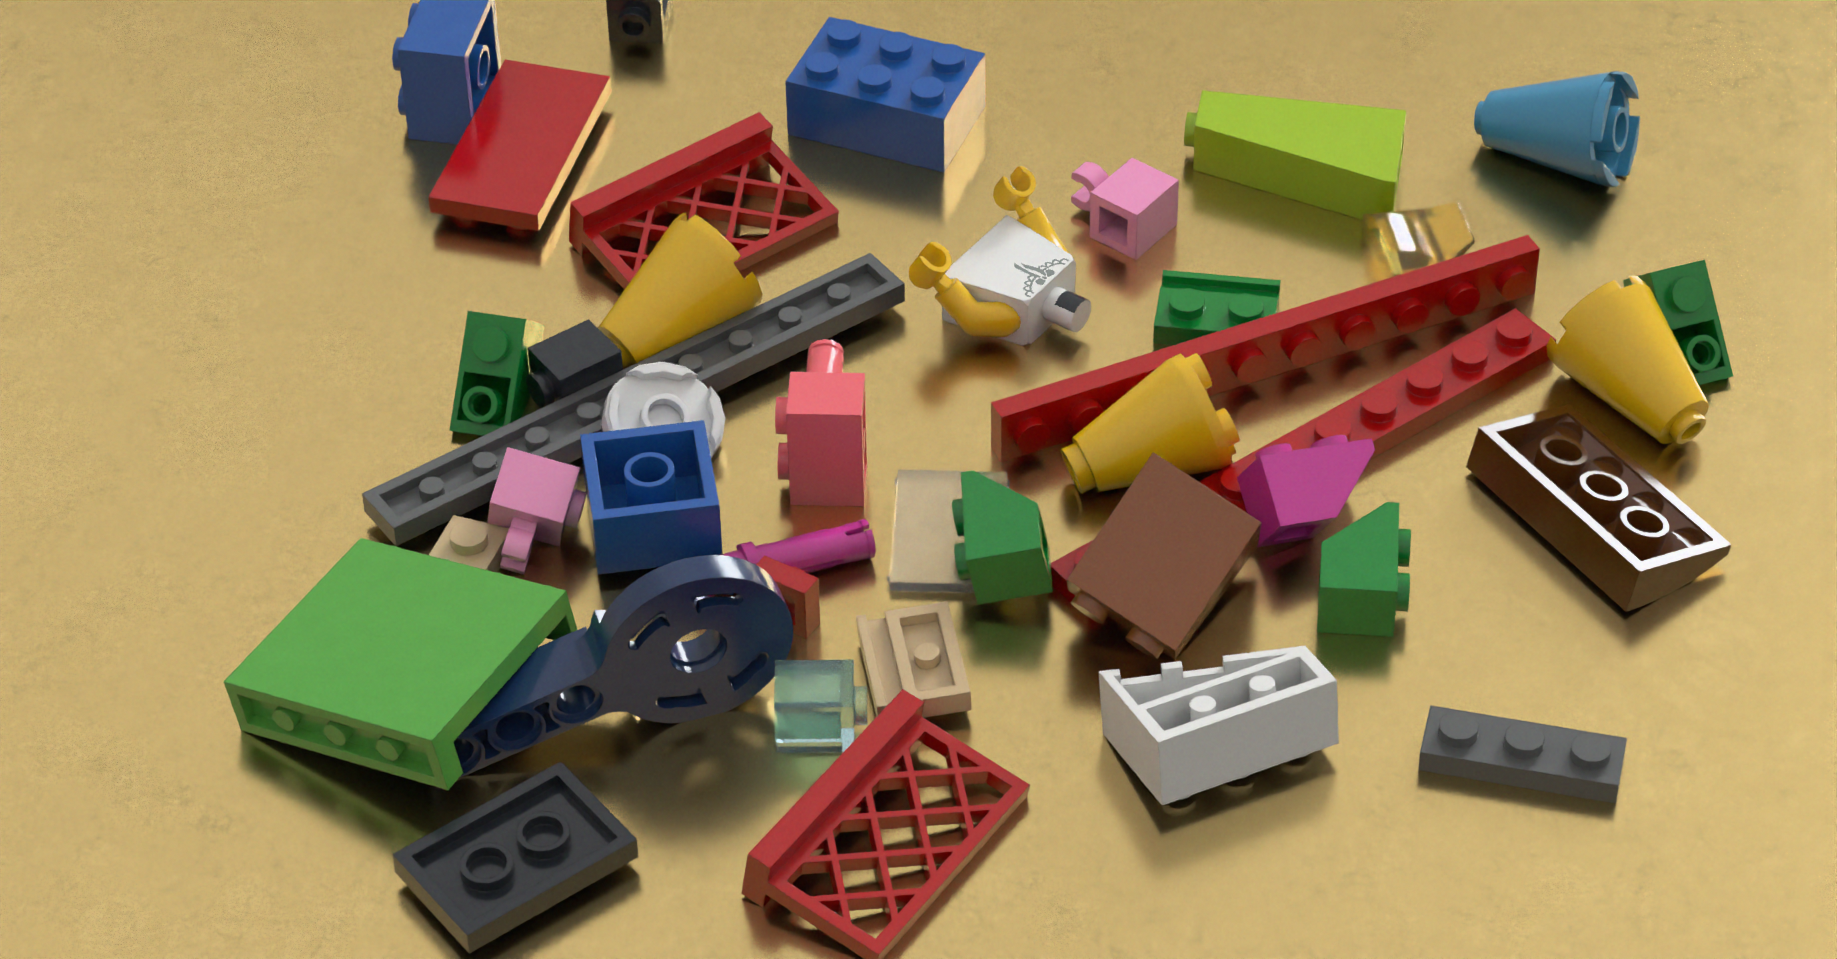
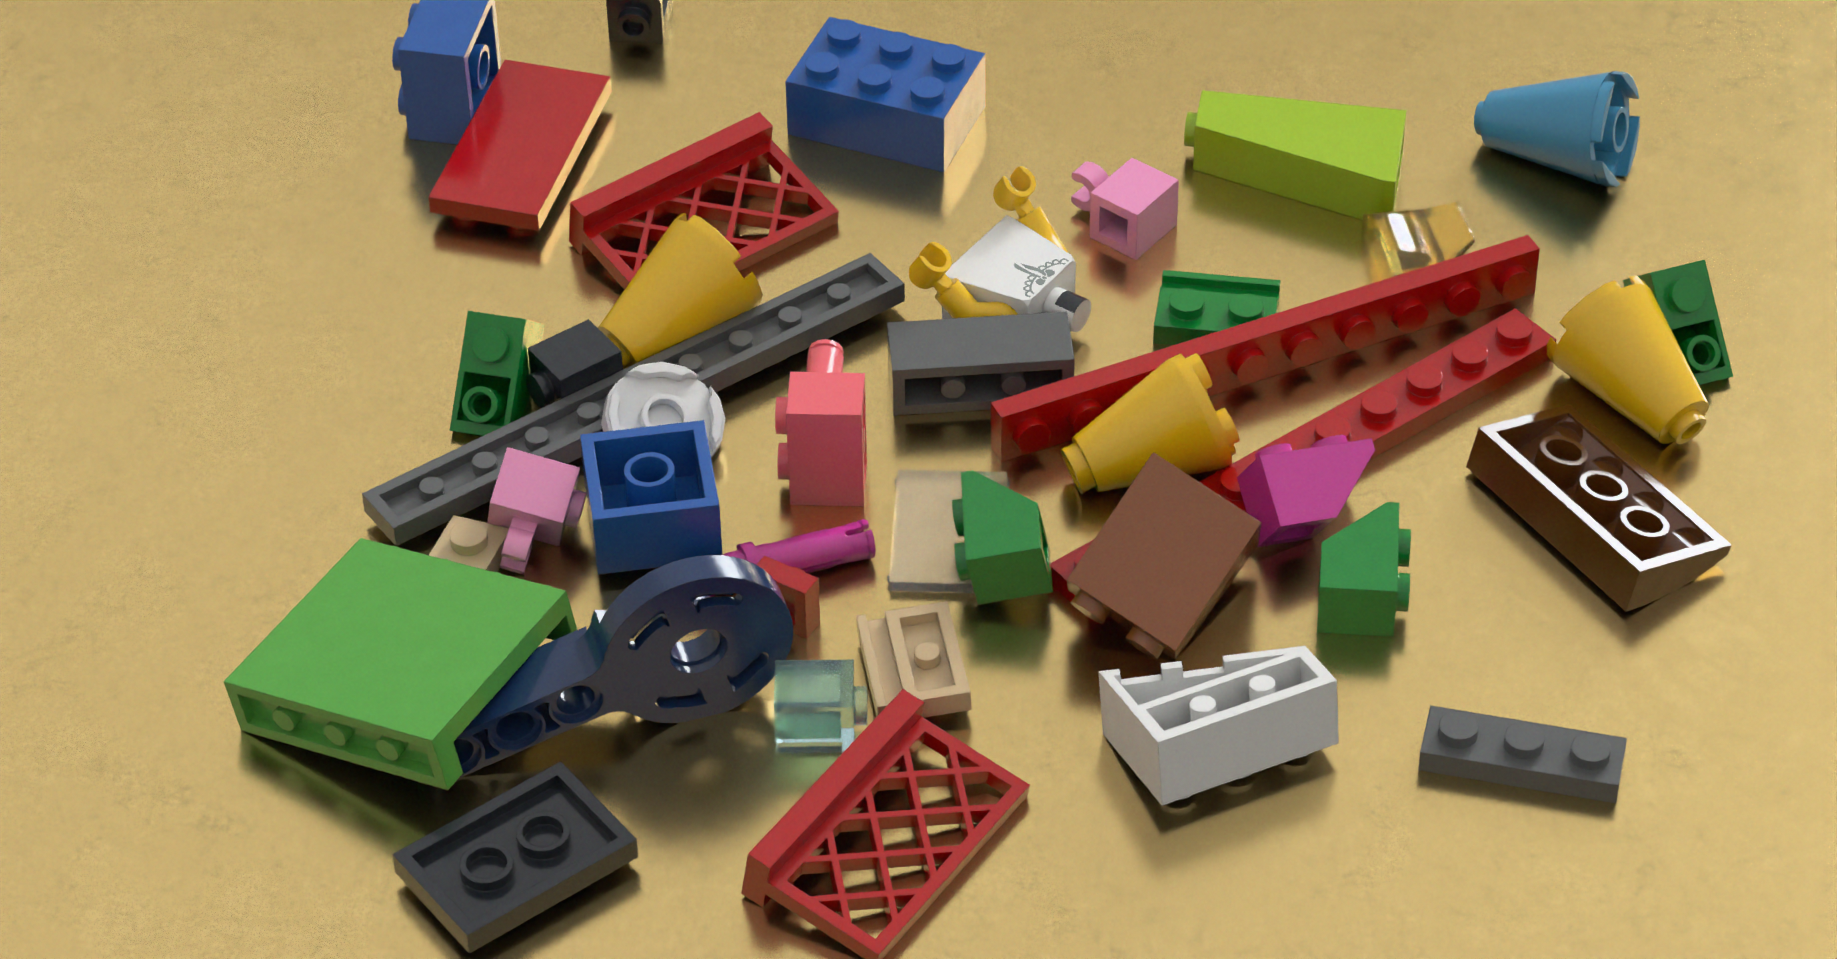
(975, 360): none -> dark grey brick

